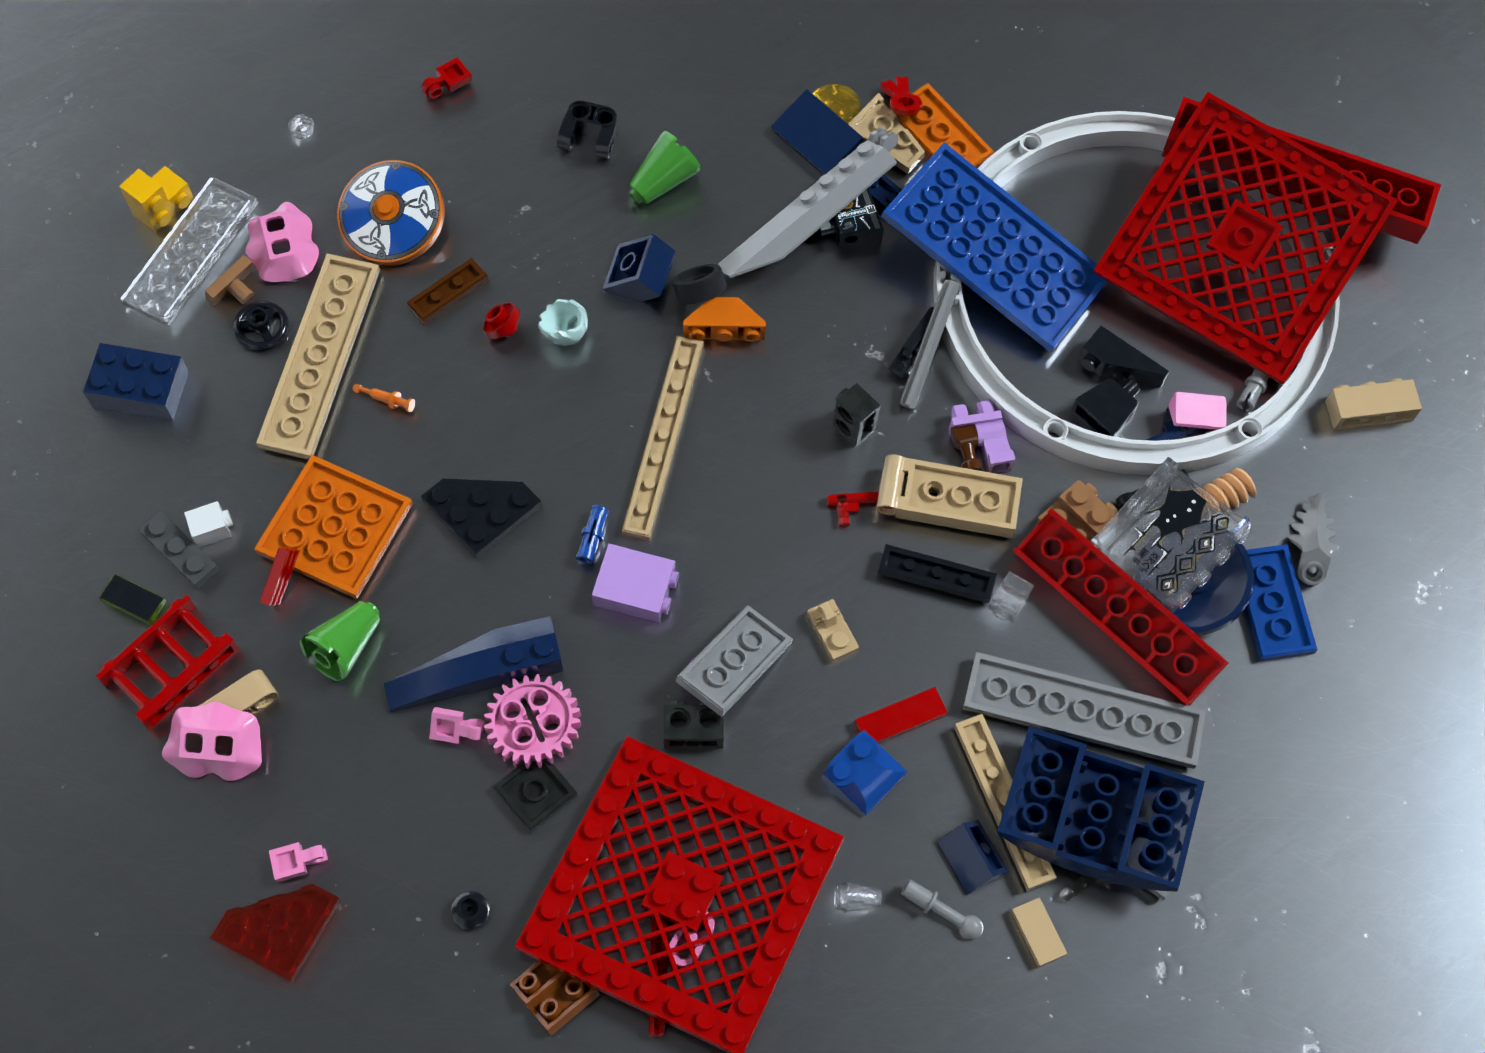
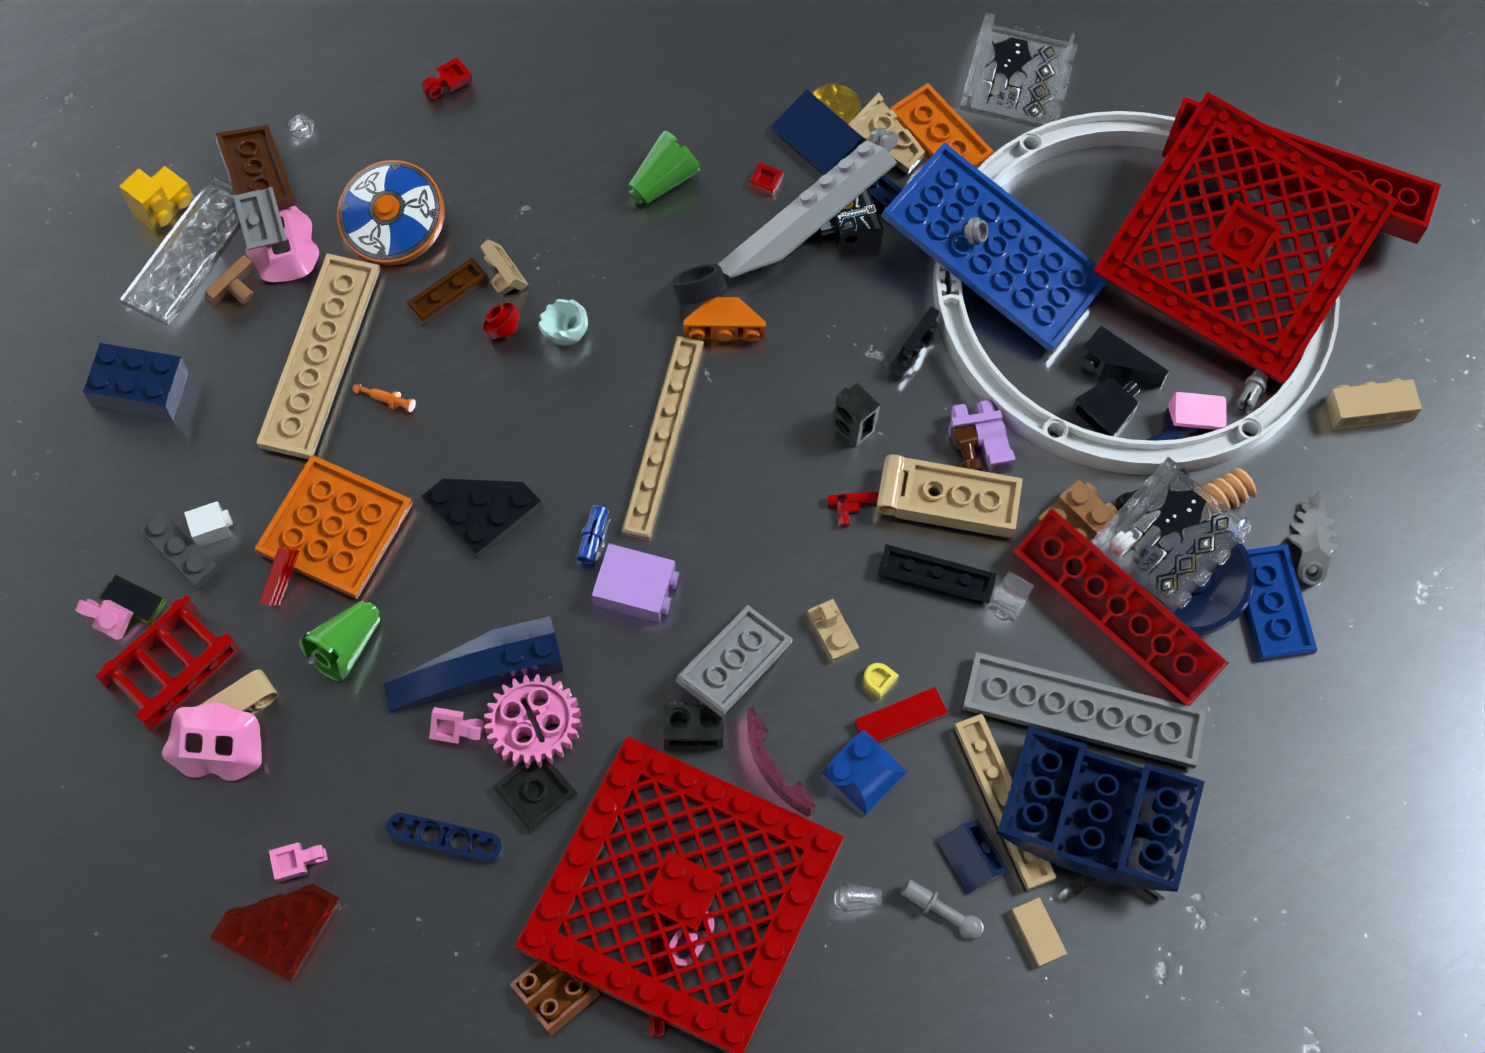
(109, 616): none -> bright pink plate
(254, 163): none -> reddish brown plate
(254, 314): black piece -> none
(260, 218): none -> light grey plate
(443, 841): none -> dark blue beam
(473, 919): black plate -> none
(508, 274): none -> tan hinge
(590, 126): black piece -> none
(640, 268): dark blue slope -> none
(766, 179): none -> red tile
(793, 795): none -> clear pink slope
(879, 679): none -> light yellow tile
(902, 101): red piece -> none
(929, 344): light grey axle -> none
(976, 231): none -> light grey plate
(1017, 75): none -> clear panel
(1122, 543): none -> white plate

